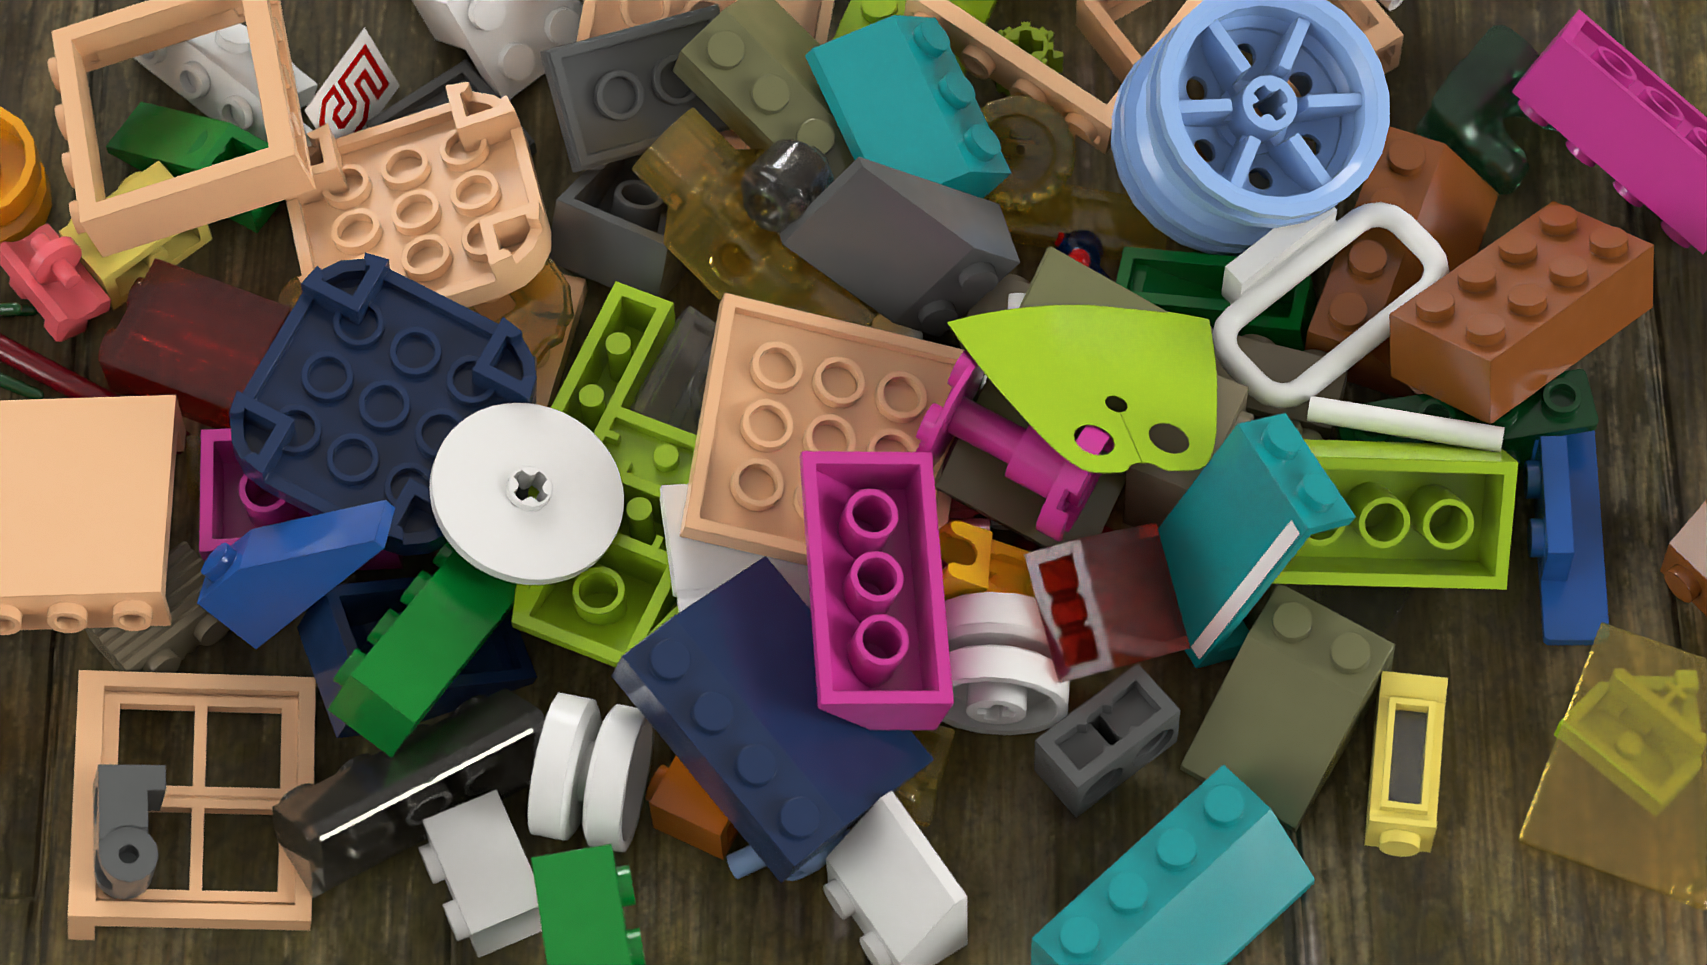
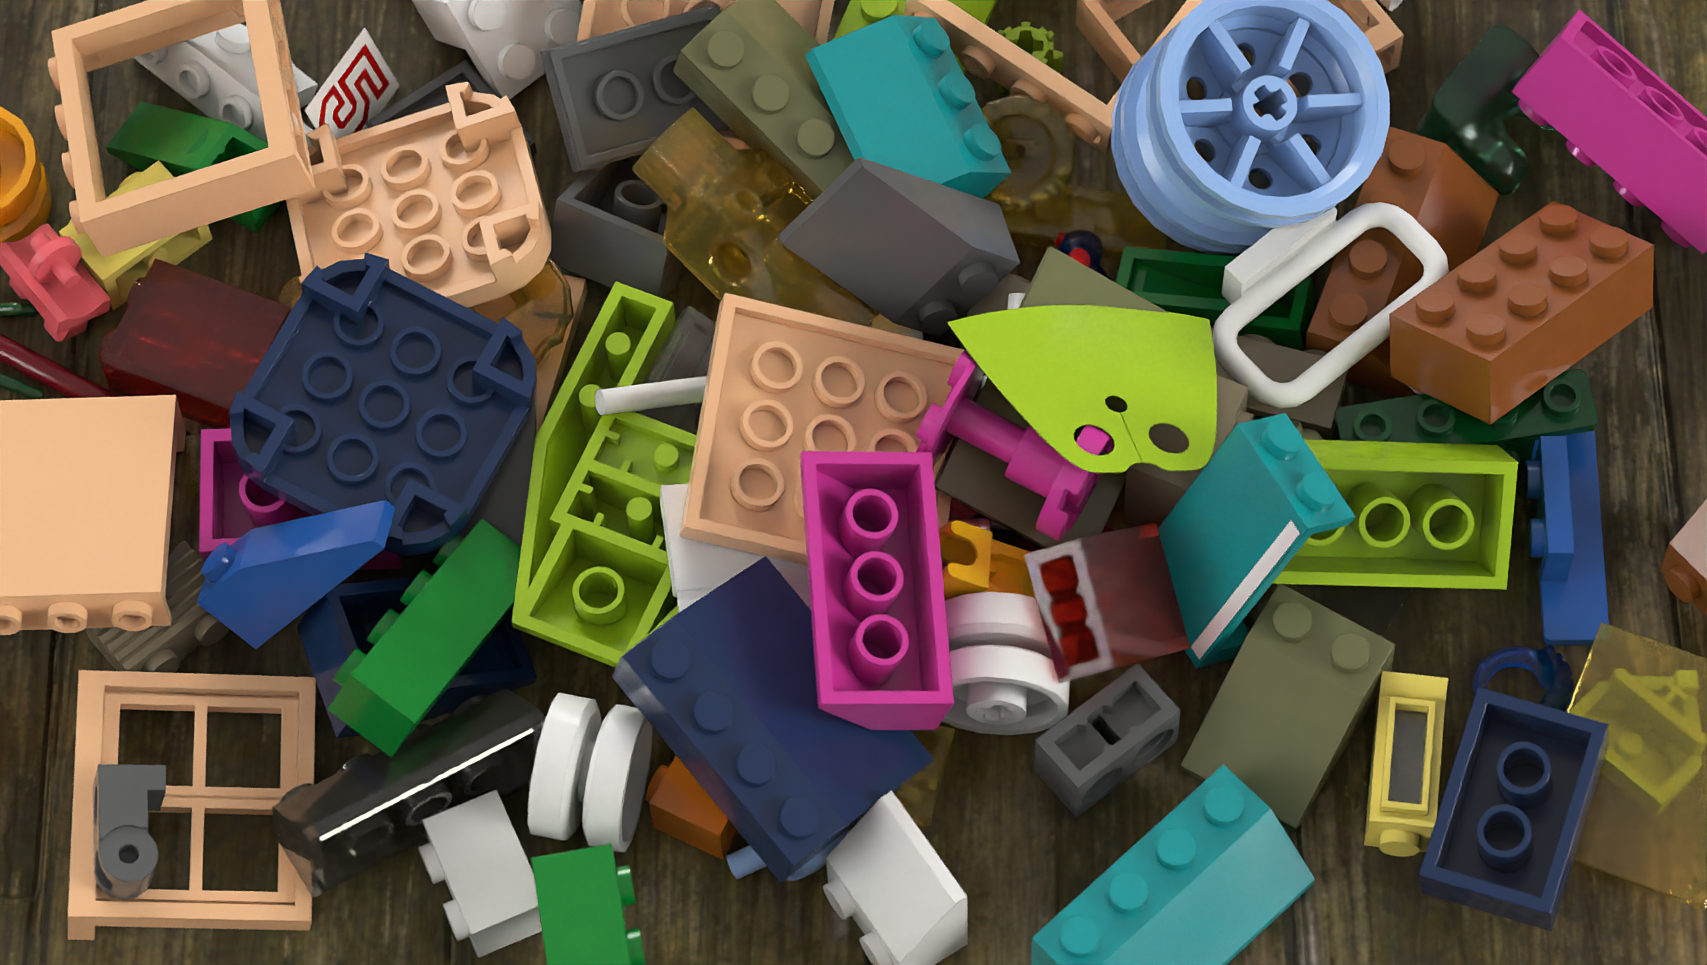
(531, 538): white piece -> none
(650, 395): none -> white bar
(784, 183): clear smoke head -> none
(1405, 424): white piece -> none
(1514, 808): none -> dark blue brick
(1544, 663): none -> clear blue piece

